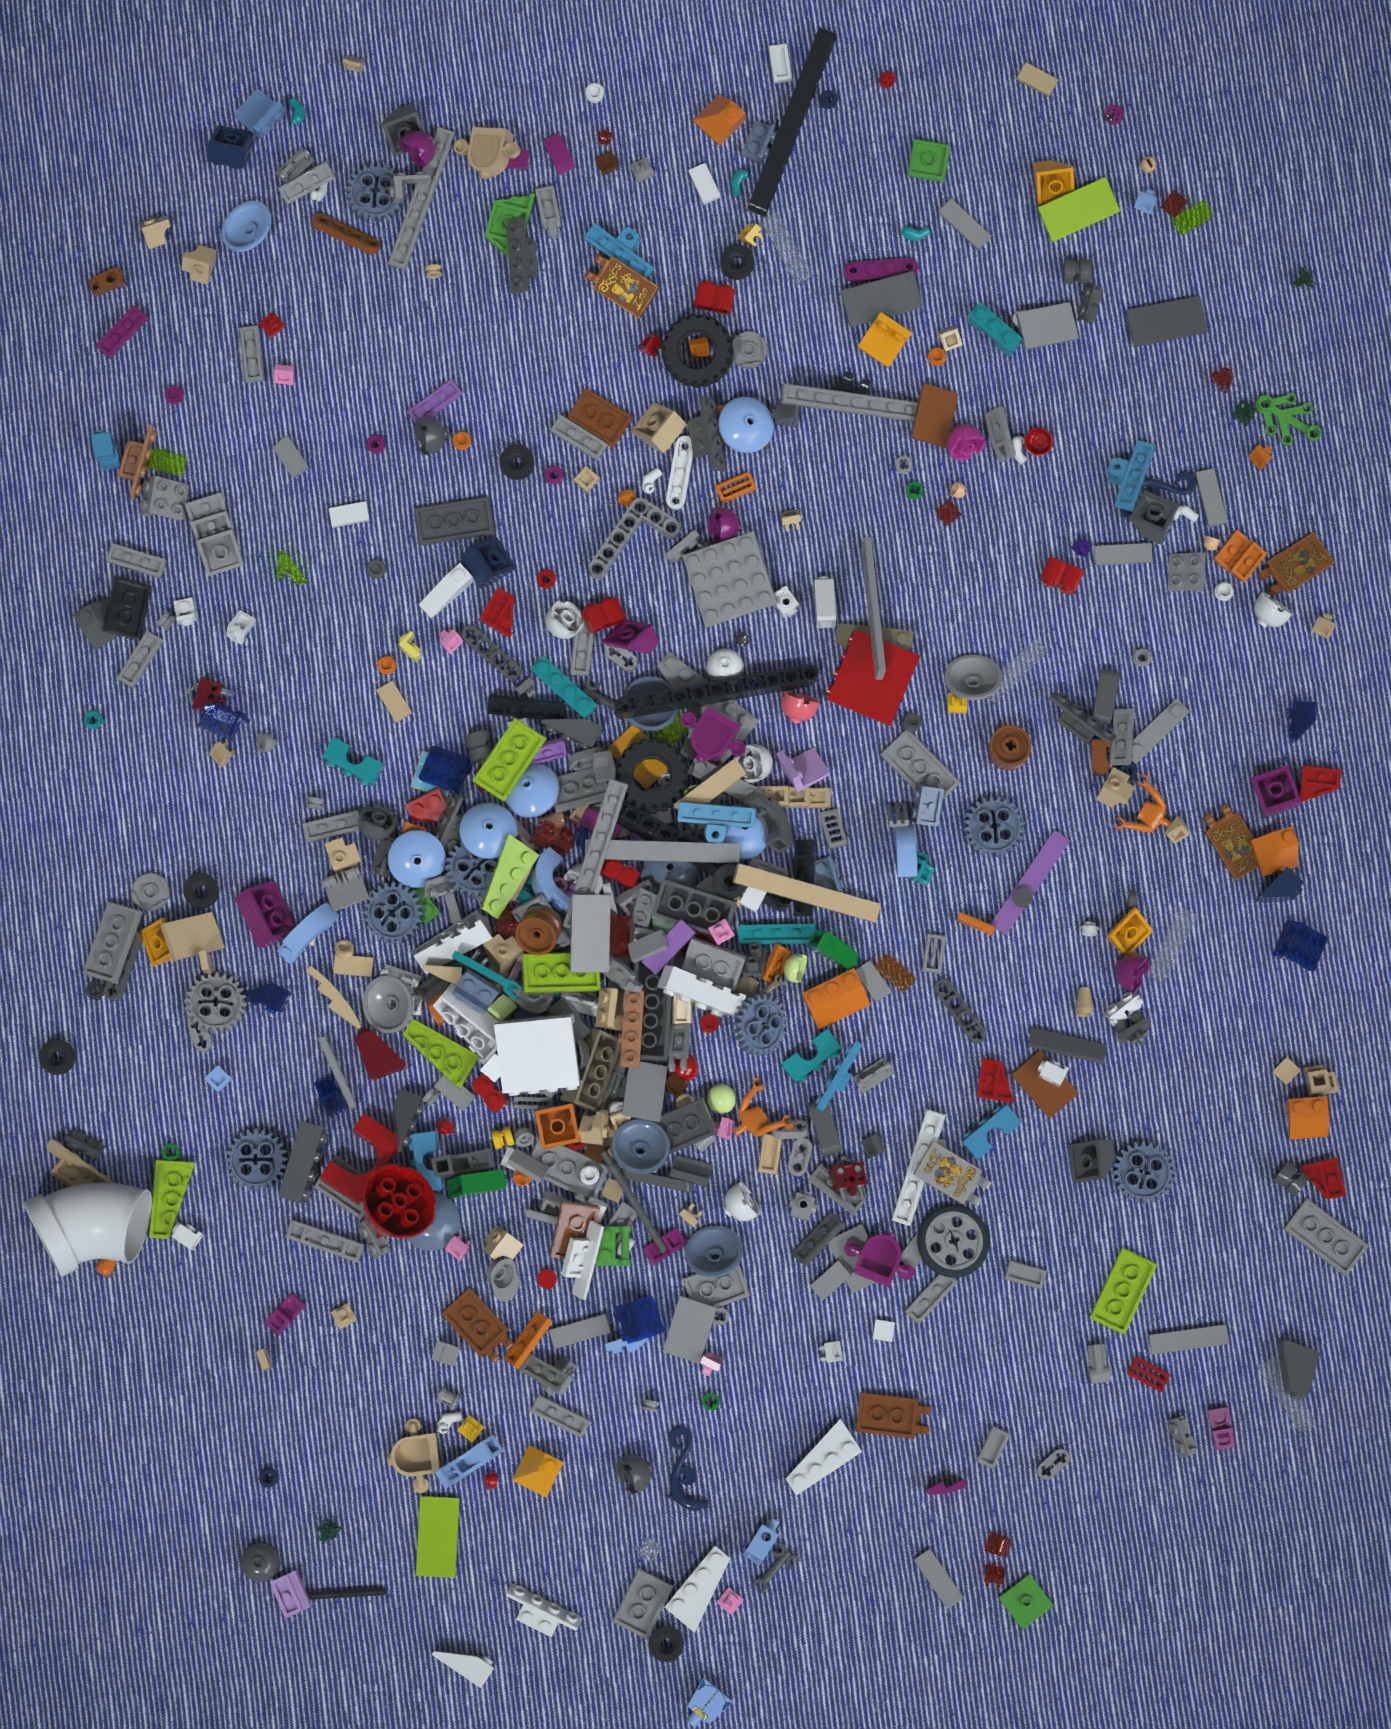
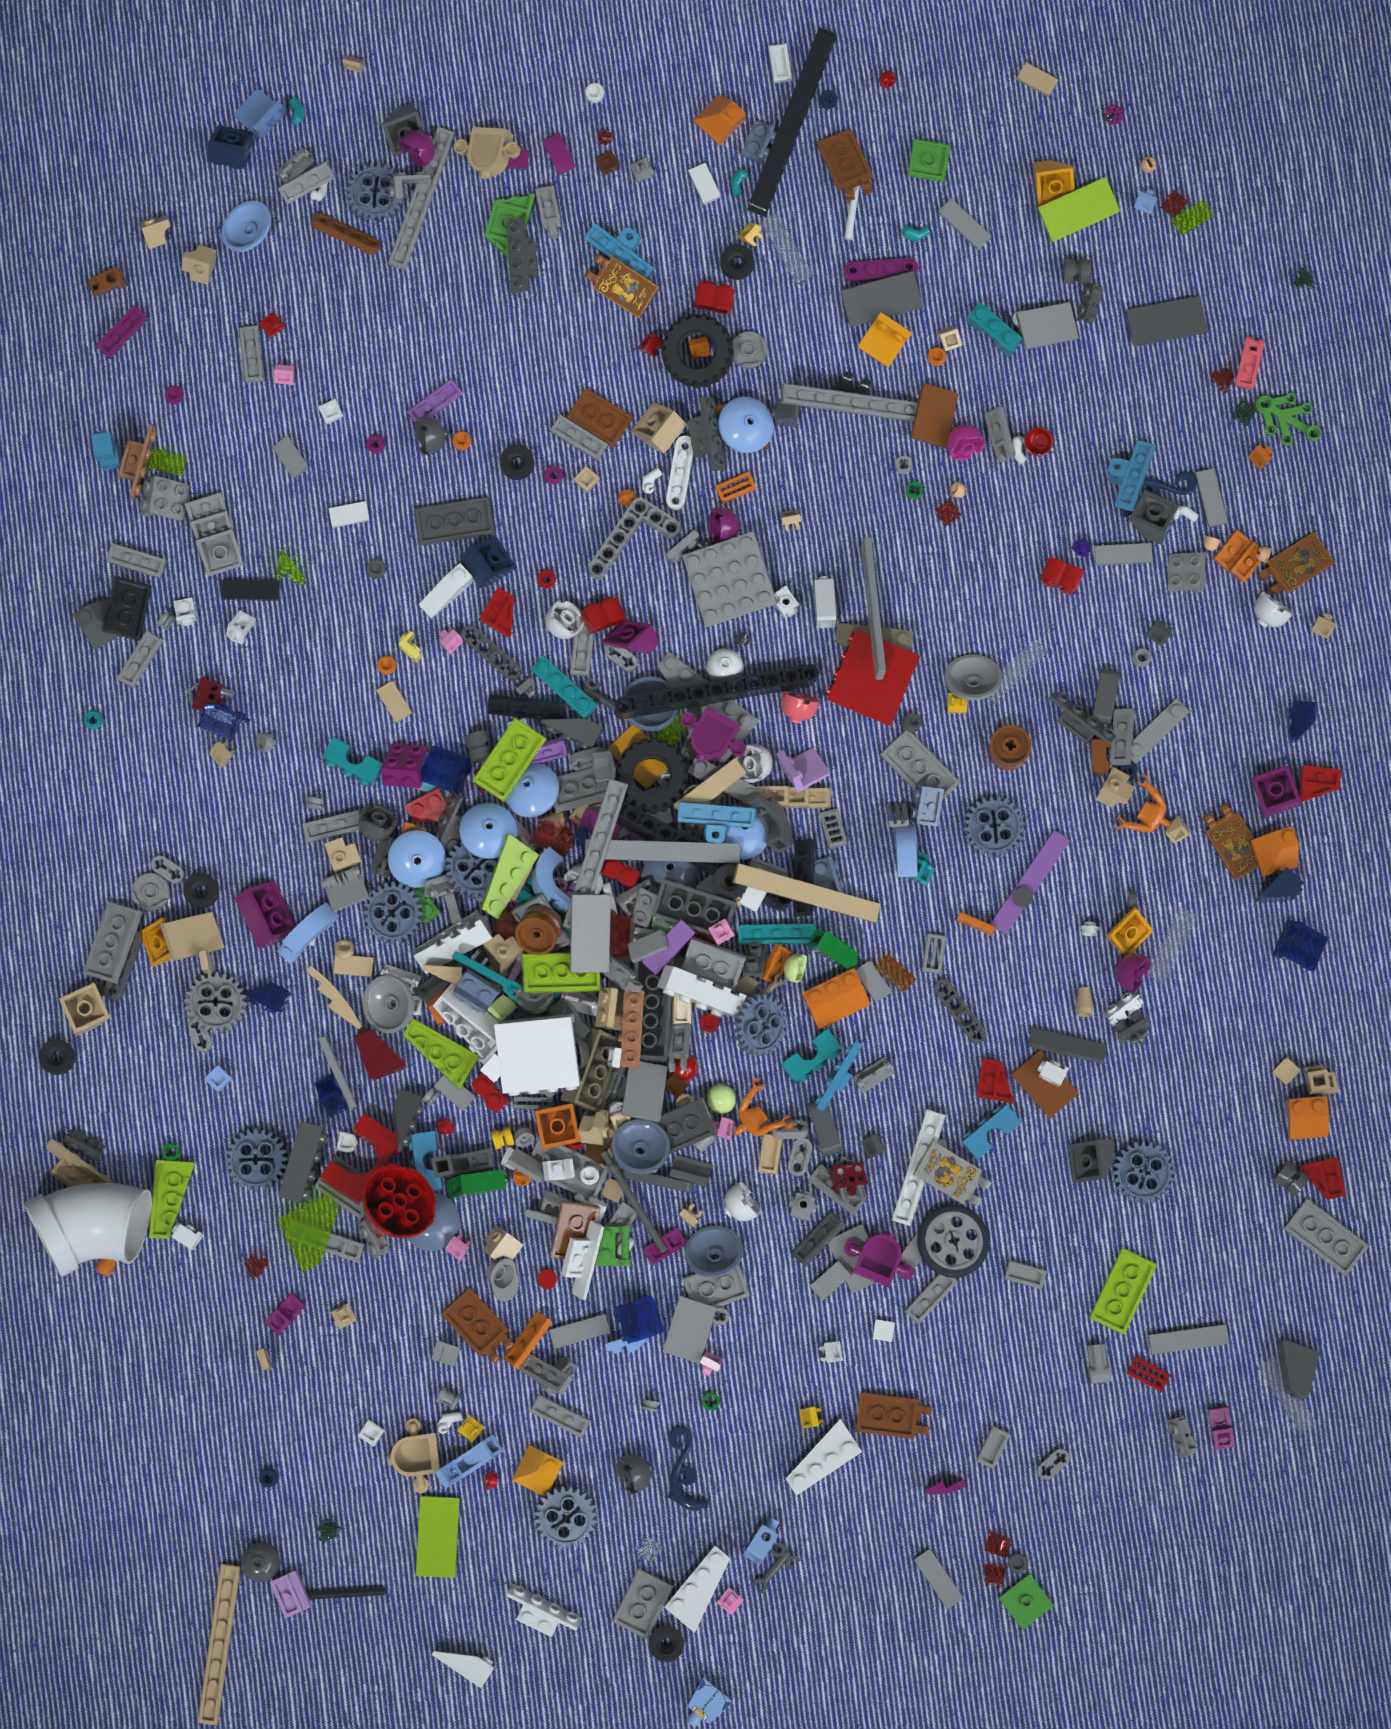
(84, 1009): none -> tan slope
(165, 873): none -> light grey beam
(219, 1644): none -> tan tile
(250, 590): none -> black tile
(255, 1268): none -> clear red tile
(310, 1230): none -> clear neon green plate
(330, 411): none -> white tile
(346, 1142): none -> white tile
(371, 1433): none -> white tile
(403, 765): none -> magenta bracket
(433, 271): tan bush -> none
(558, 1170): none -> white bracket
(576, 1531): none -> sand blue gear
(614, 1056): none -> white tile
(809, 1417): none -> yellow tile
(846, 163): none -> dark orange tile
(851, 215): none -> white bar
(1017, 1563): none -> dark grey tile
(1159, 633): none -> dark grey tile
(1224, 591): white plate -> none
(1249, 363): none -> coral plate
(1264, 554): none -> light nougat hinge

